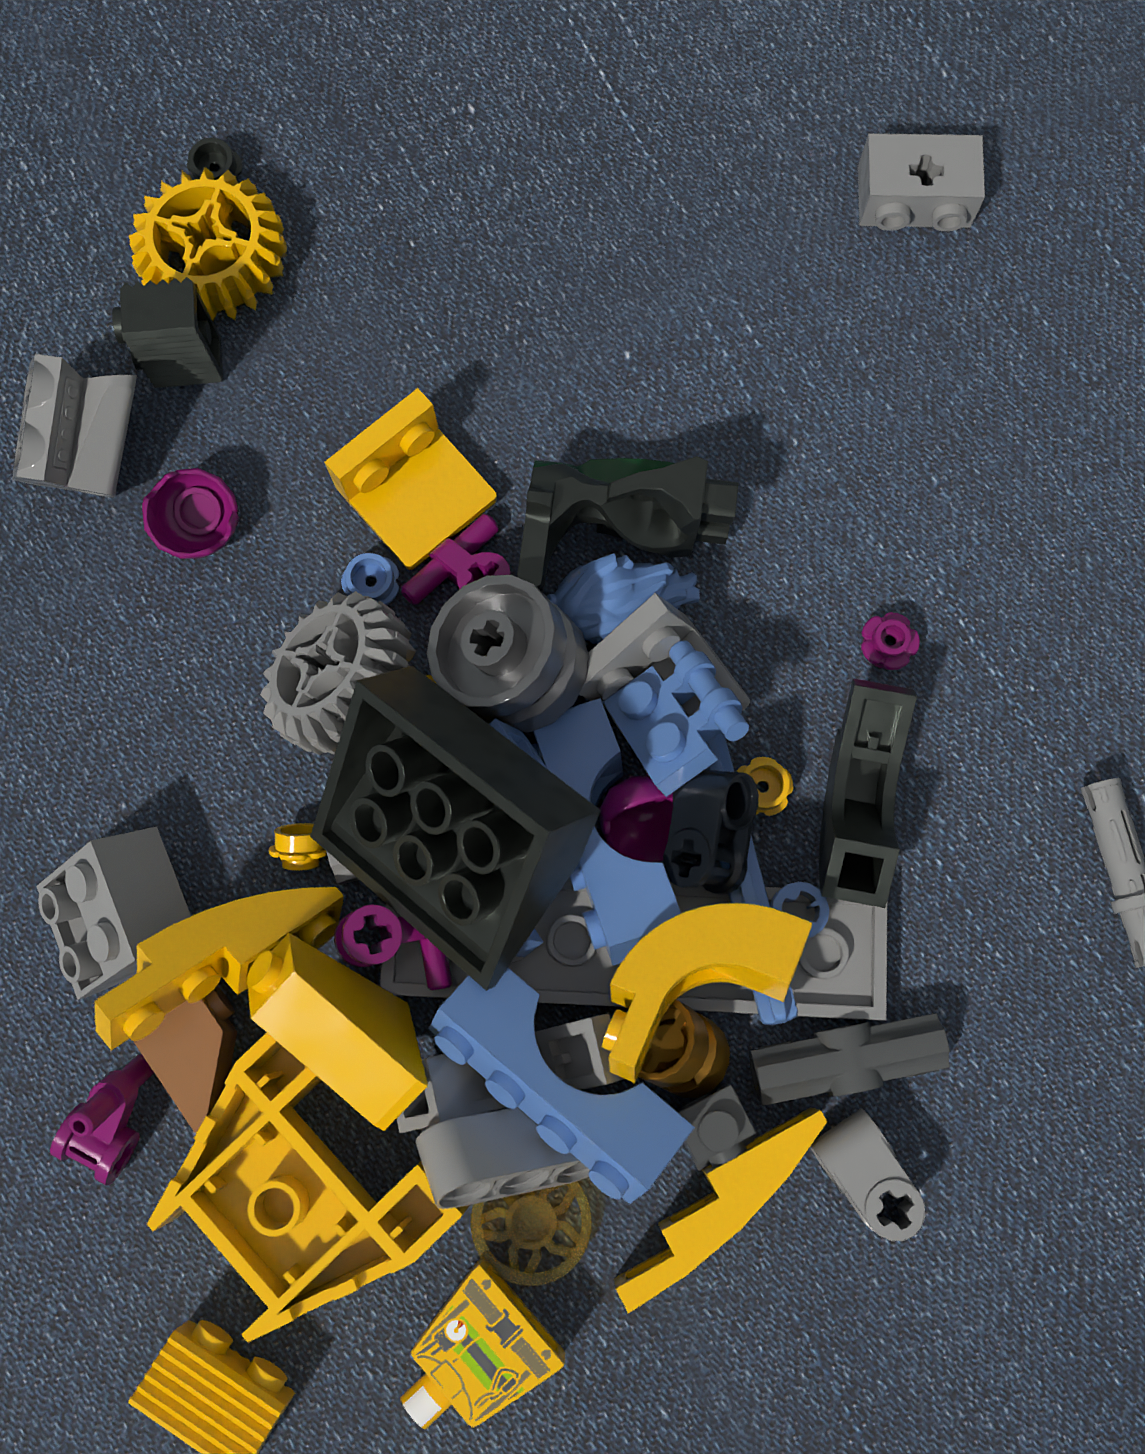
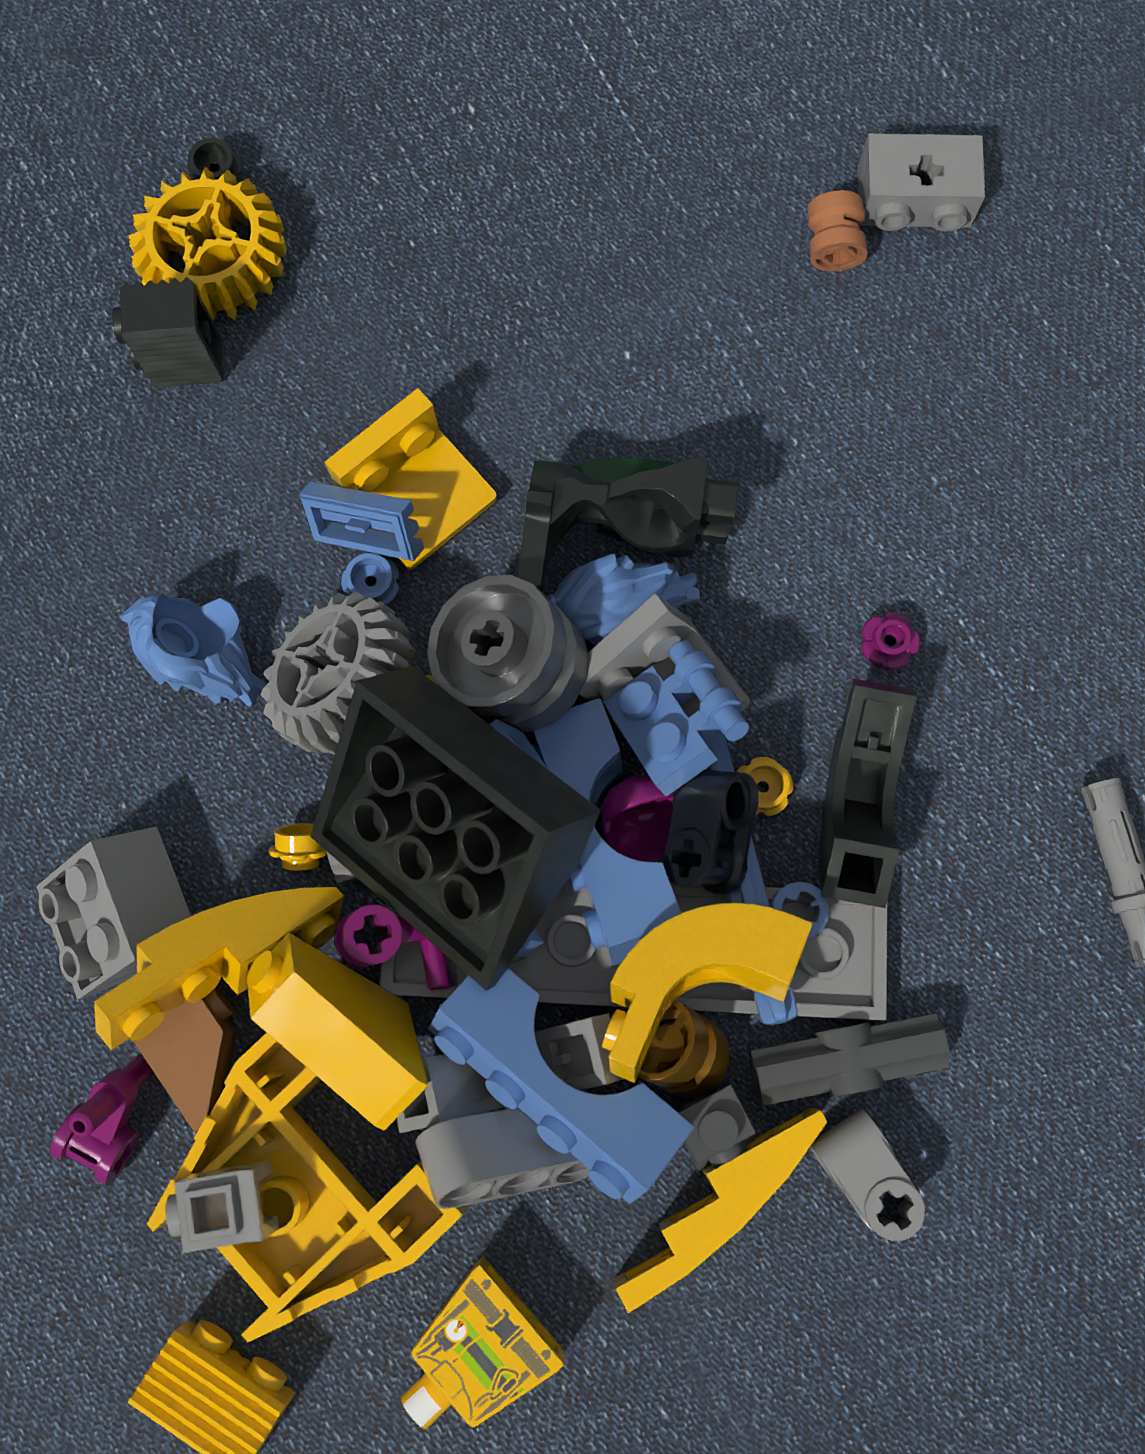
(72, 428): light grey piece -> none
(190, 513): magenta hair -> none
(193, 646): none -> medium blue hair
(220, 1208): none -> light grey window
(360, 512): none -> medium blue tile
(456, 561): magenta piece -> none
(531, 1225): clear yellow wheel -> none
(836, 224): none -> nougat wheel

